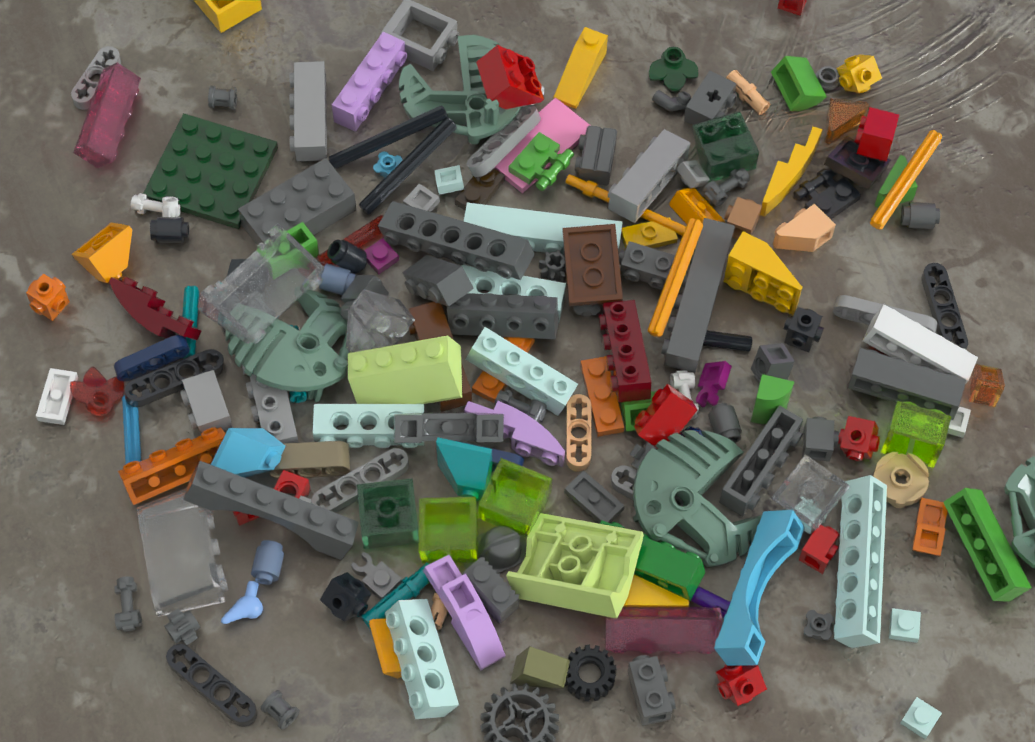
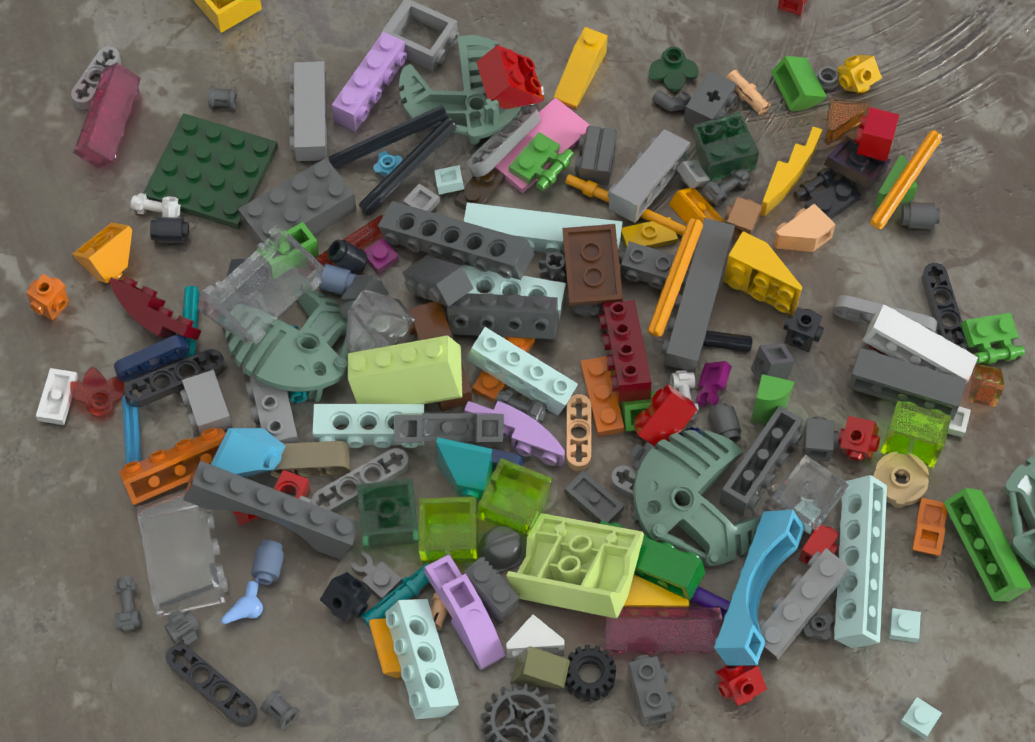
(537, 635): none -> white slope
(803, 601): none -> light grey brick
(991, 330): none -> bright green plate

